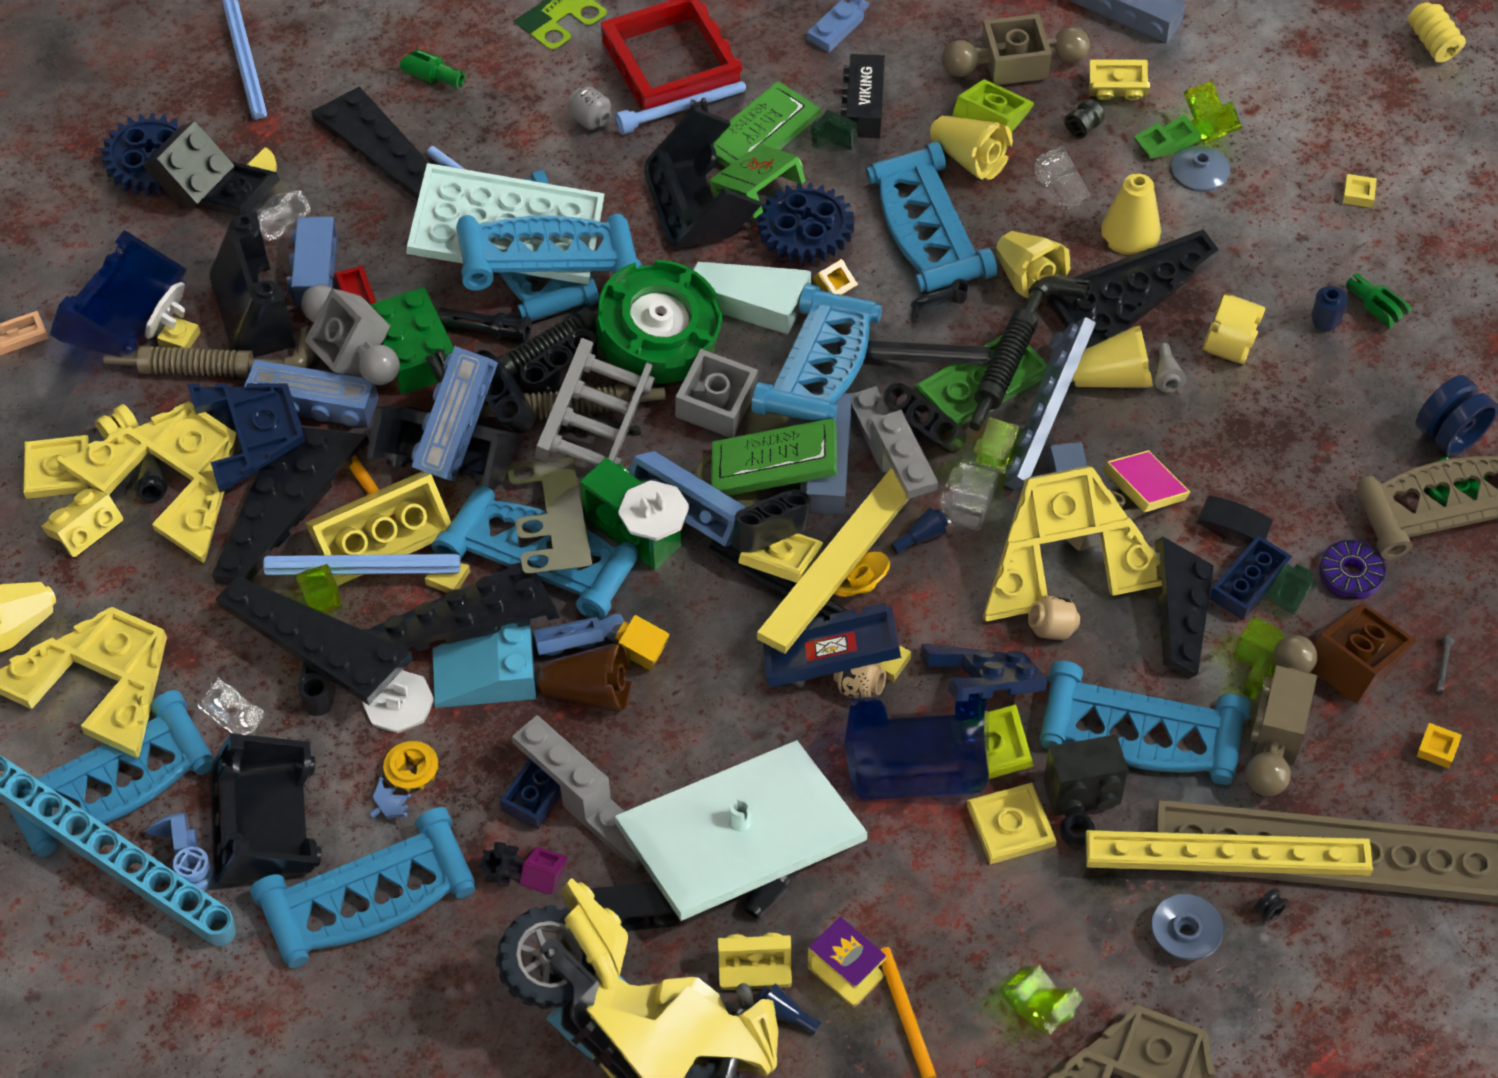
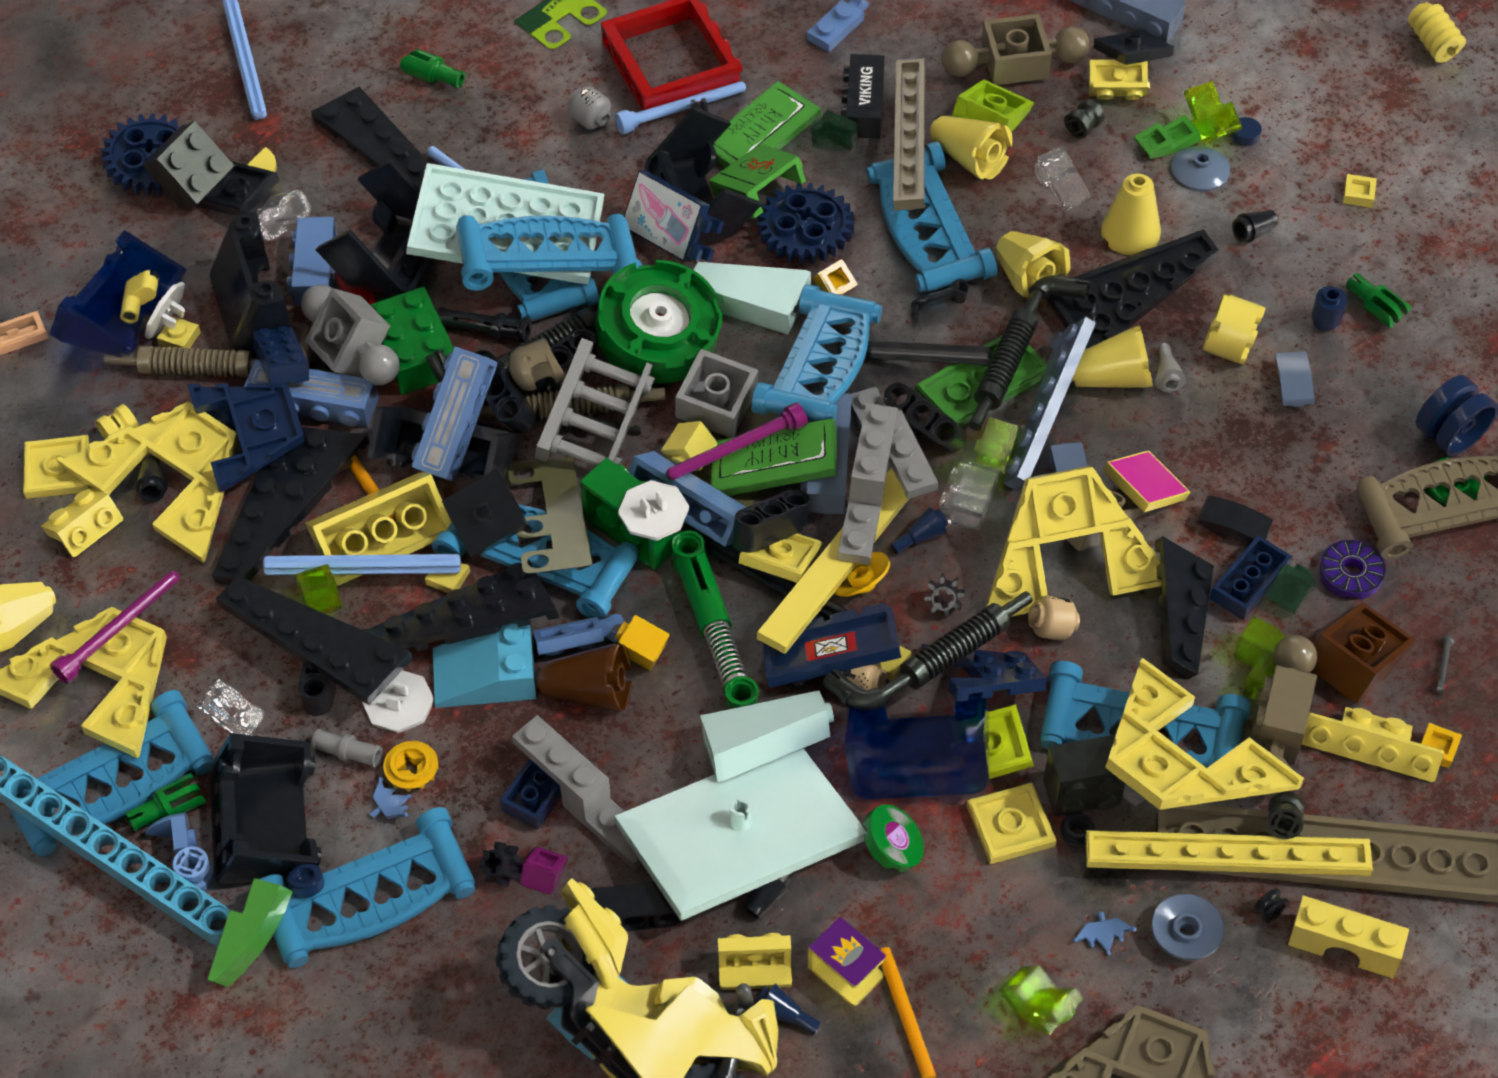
(67, 666): none -> magenta piece
(137, 292): none -> light yellow piece
(167, 800): none -> green arm
(249, 931): none -> bright green slope
(280, 355): none -> dark blue piece
(305, 880): none -> dark blue tile
(346, 747): none -> light grey pin
(388, 267): none -> black windscreen
(485, 513): none -> black plate
(532, 364): none -> dark tan helmet
(670, 218): none -> tile
(688, 441): none -> light yellow brick
(712, 618): none -> green piece
(764, 732): none -> light aqua slope
(791, 418): none -> magenta piece
(867, 484): none -> light grey bracket
(893, 838): none -> green tile
(909, 135): none -> dark tan plate
(932, 659): none -> pearl dark grey piece
(938, 600): none -> black gear
(1104, 932): none -> medium blue piece
(1133, 47): none -> black plate
(1170, 775): none -> light yellow wing
(1250, 133): none -> dark blue tile
(1254, 224): none -> black cone
(1286, 815): none -> pearl dark grey wheel
(1294, 378): none -> sand blue slope
(1371, 939): none -> light yellow arch
(1374, 742): none -> light yellow bracket

